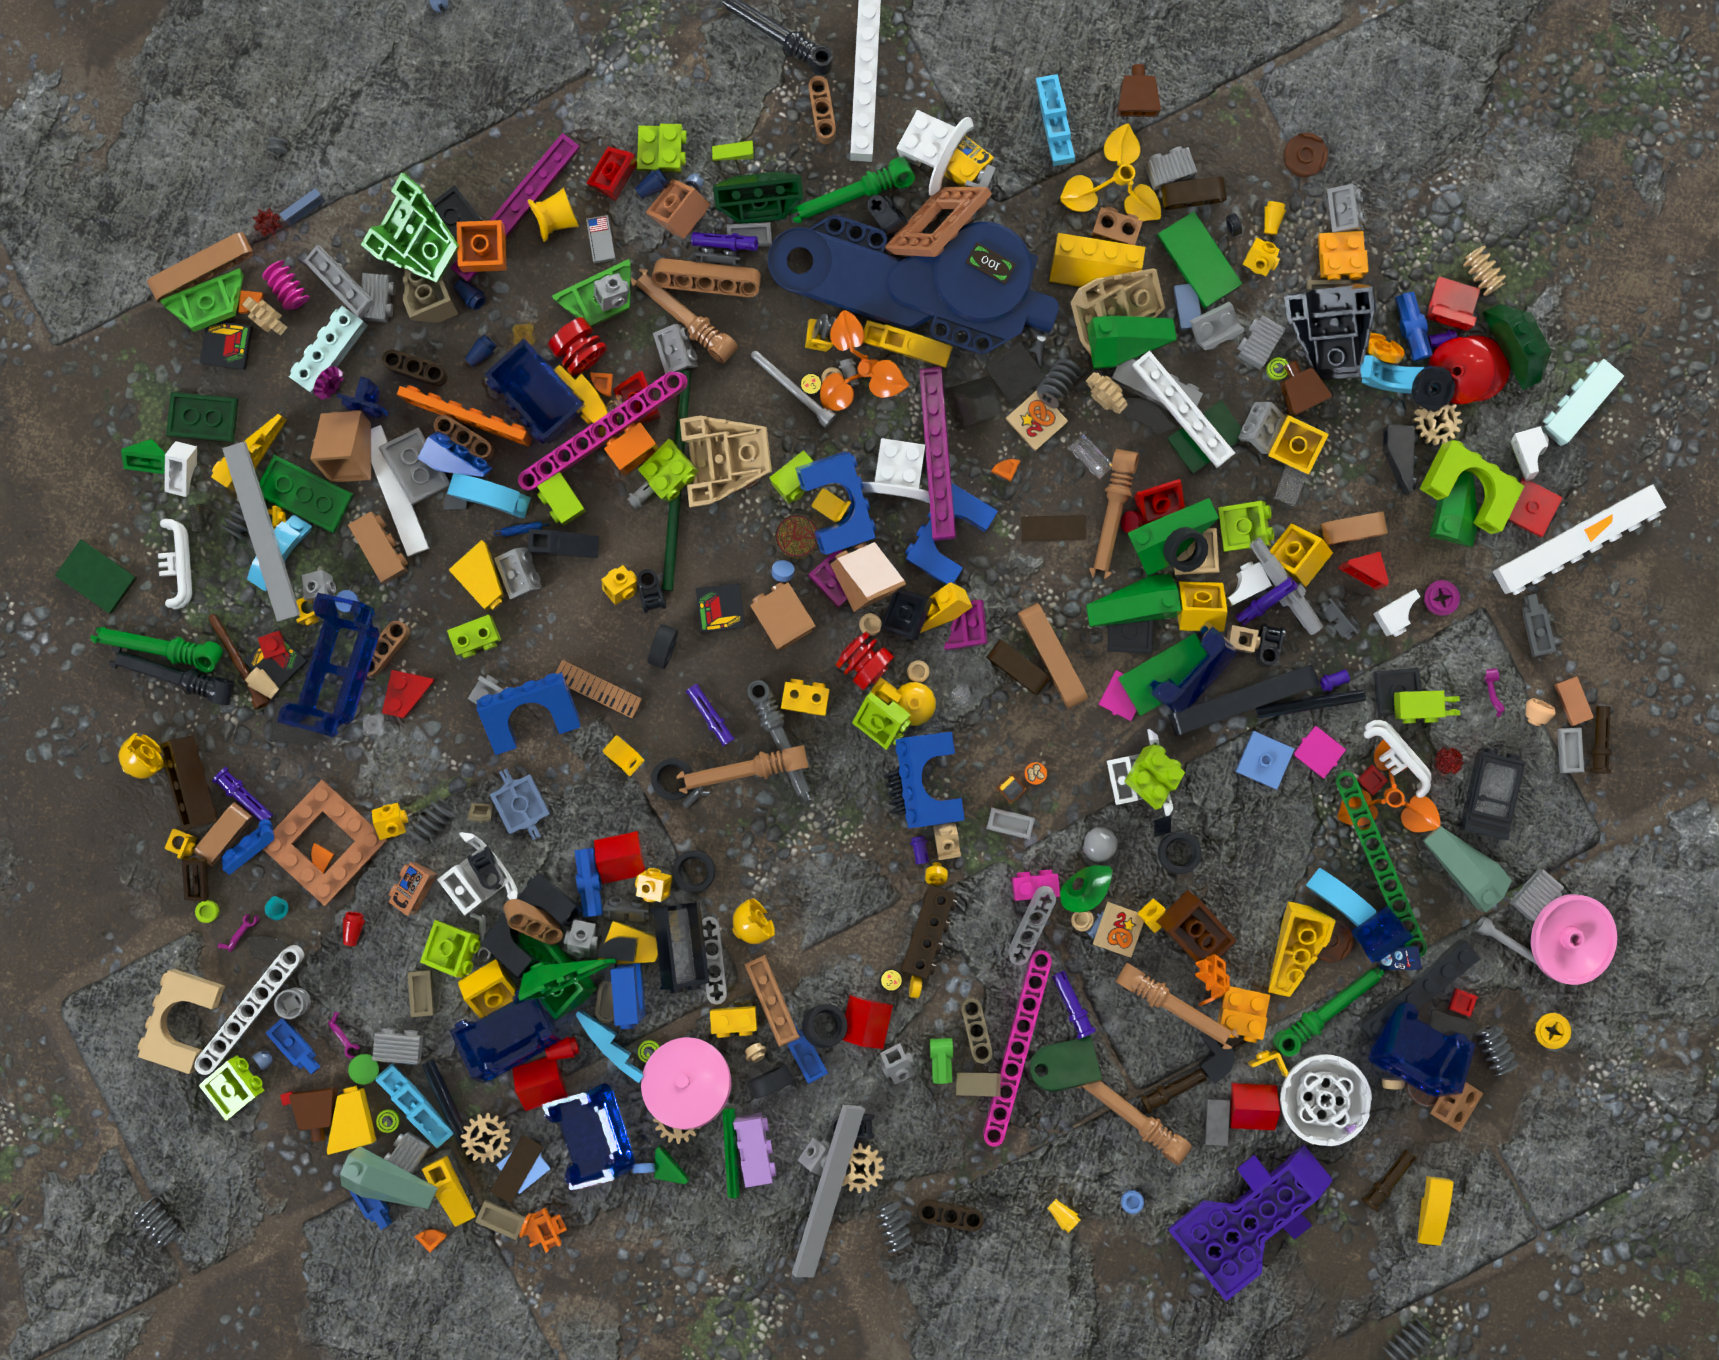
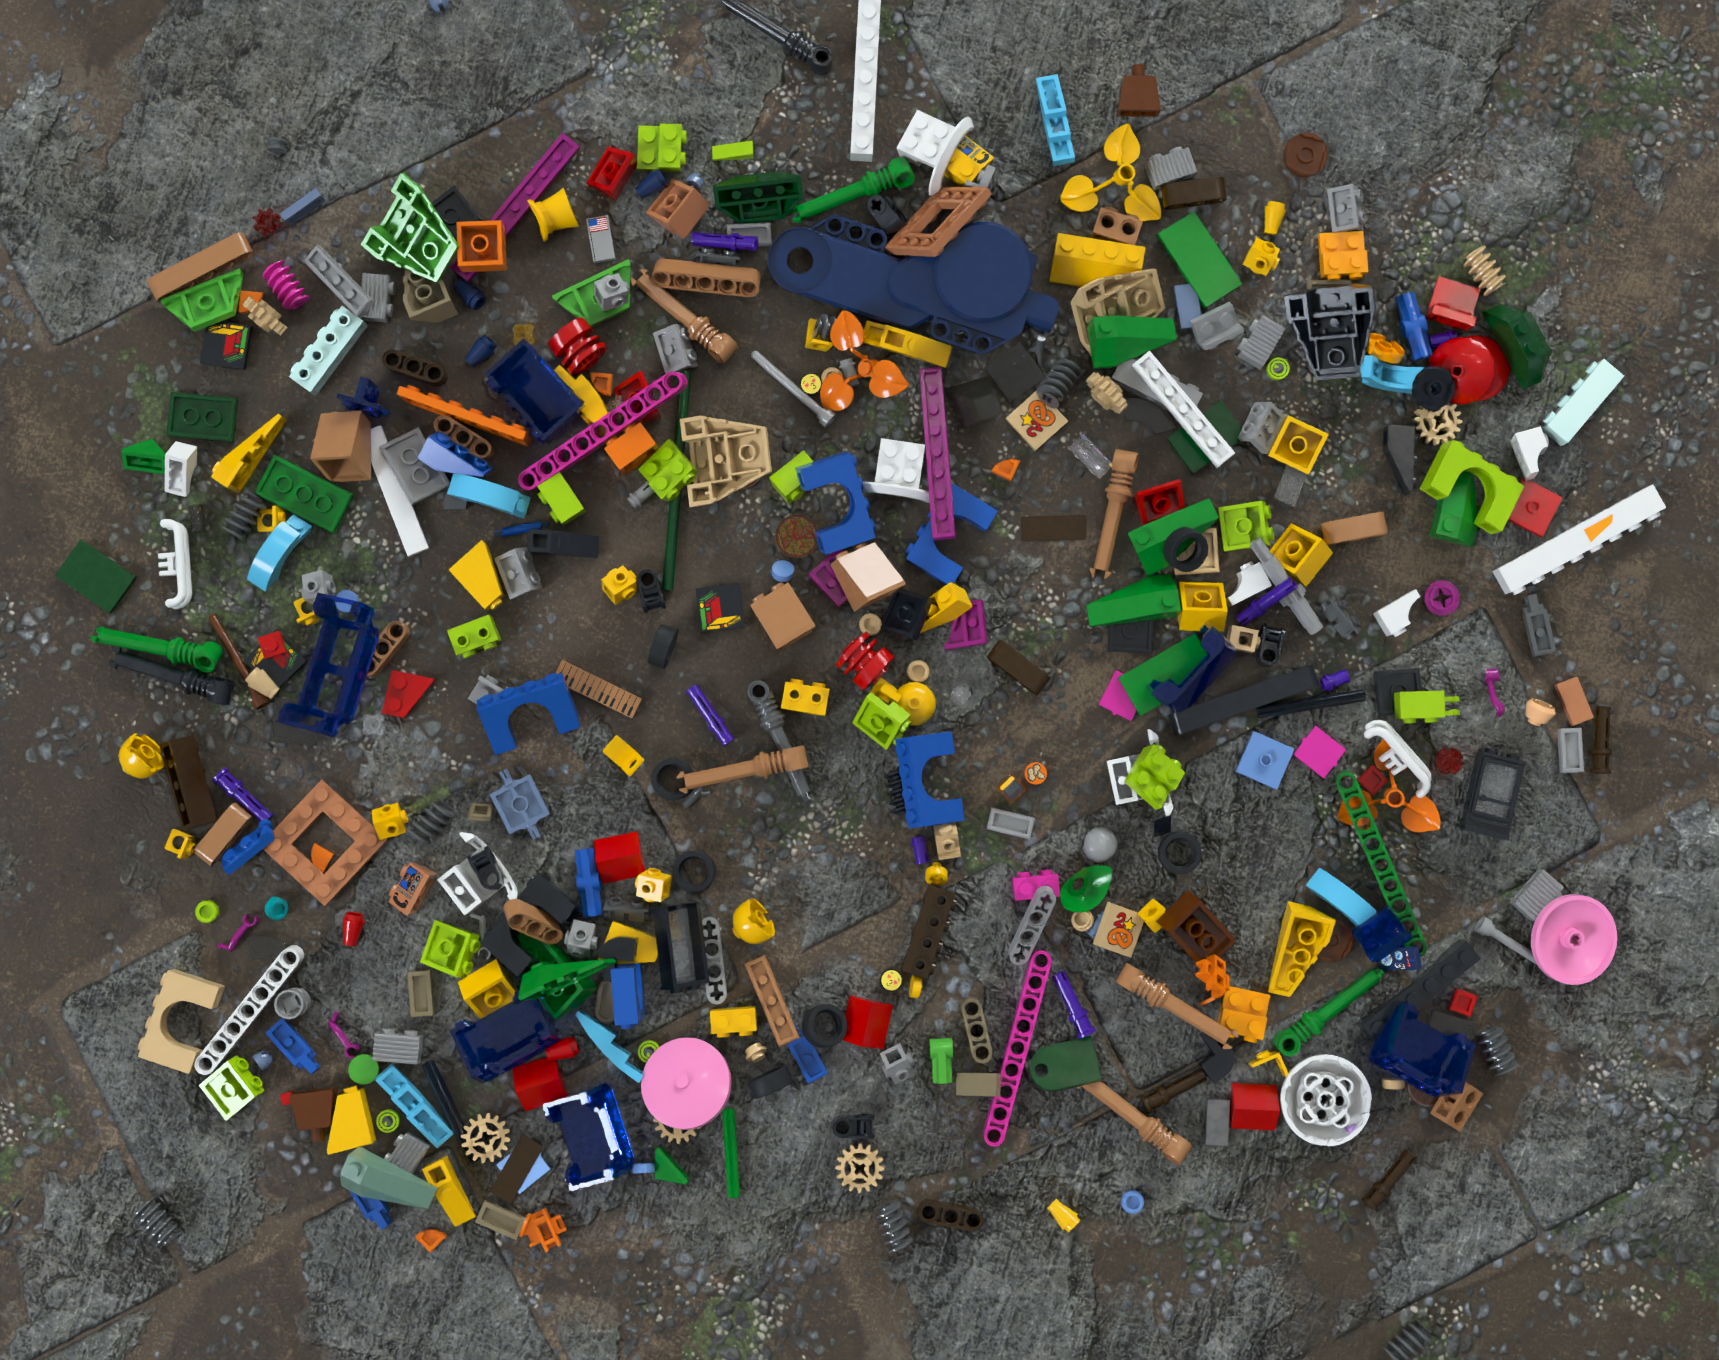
(195, 862): dark brown tile -> none
(261, 531): light grey tile -> none
(323, 387): magenta gear -> none
(378, 547): medium nougat brick -> none
(754, 1149): lavender wedge -> none
(815, 1155): light grey brick -> none
(822, 100): medium nougat beam -> none
(828, 1191): light grey tile -> none
(830, 505): yellow bracket -> none
(990, 263): dark brown tile -> none
(1053, 655): medium nougat beam -> none
(1131, 520): dark red tile -> none
(1233, 224): black tile -> none
(1274, 1202): dark purple piece -> none
(1302, 389): reddish brown torso -> none
(1367, 569): red slope -> none
(1434, 1210): yellow slope -> none
(1474, 872): sand green wedge -> none
(1562, 1027): yellow gear -> none

